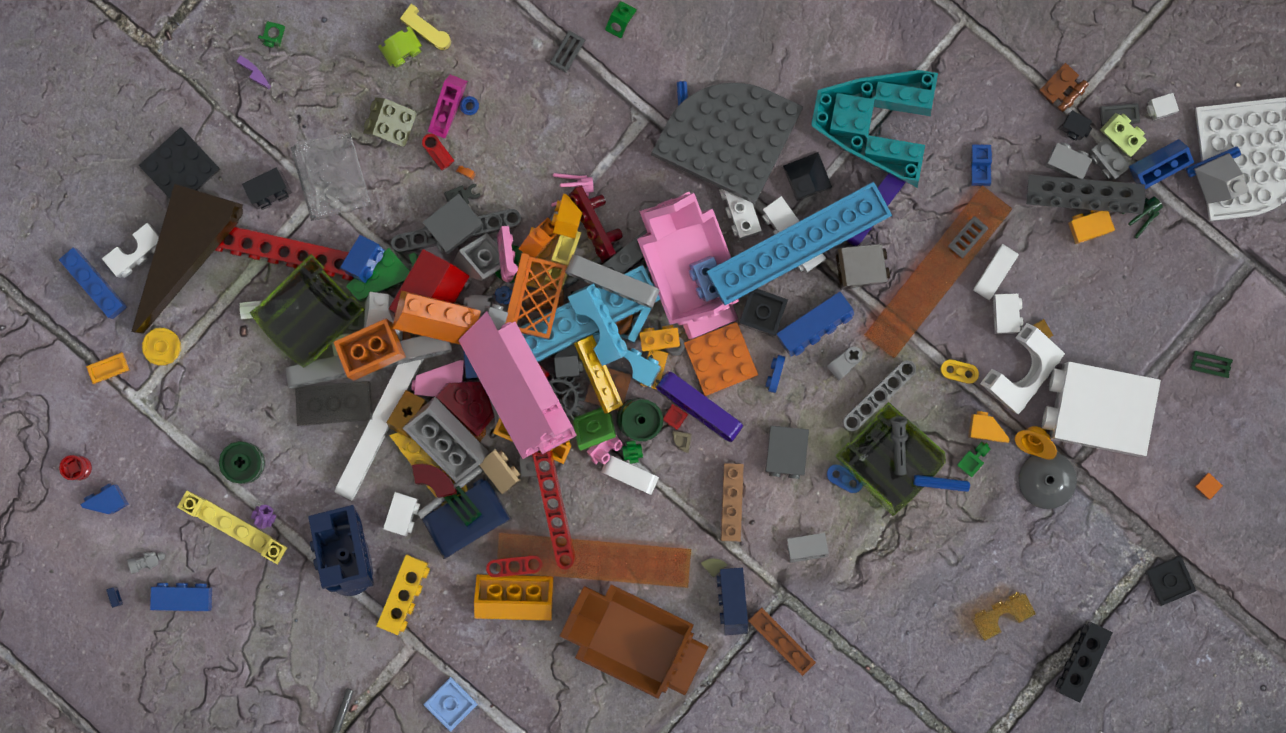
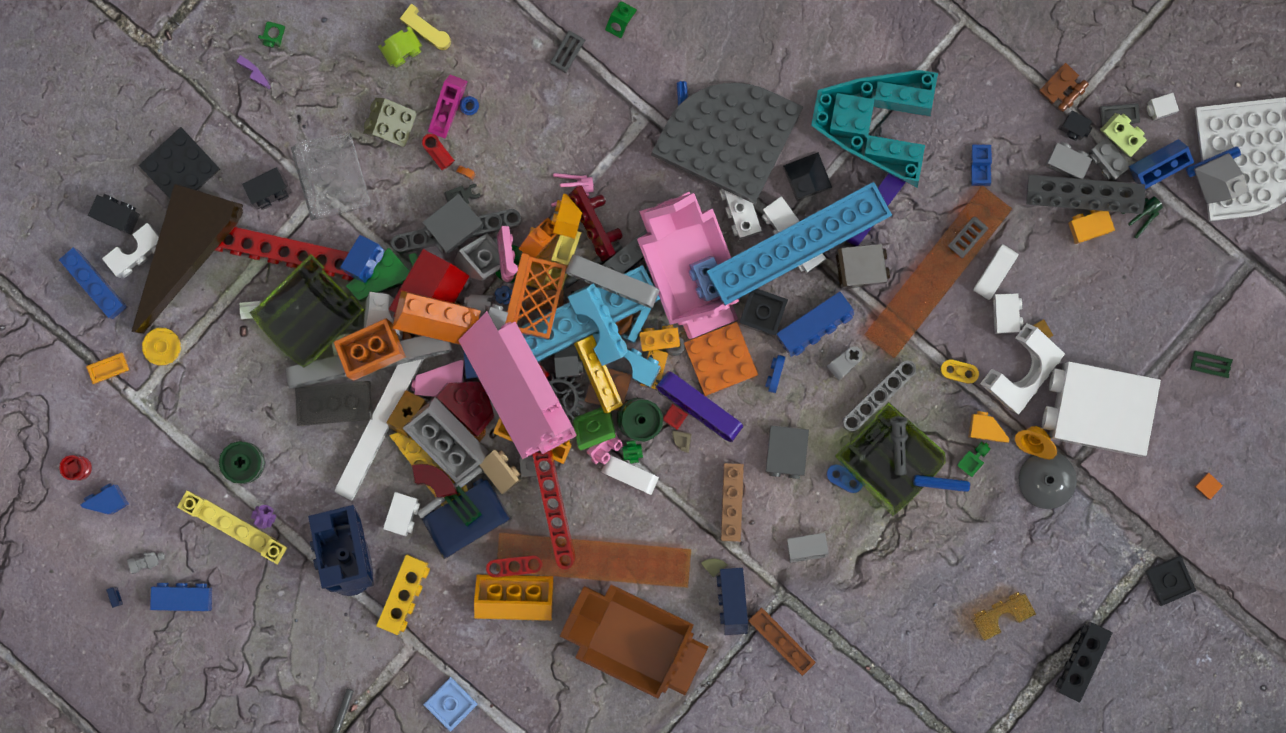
(116, 215): none -> black brick

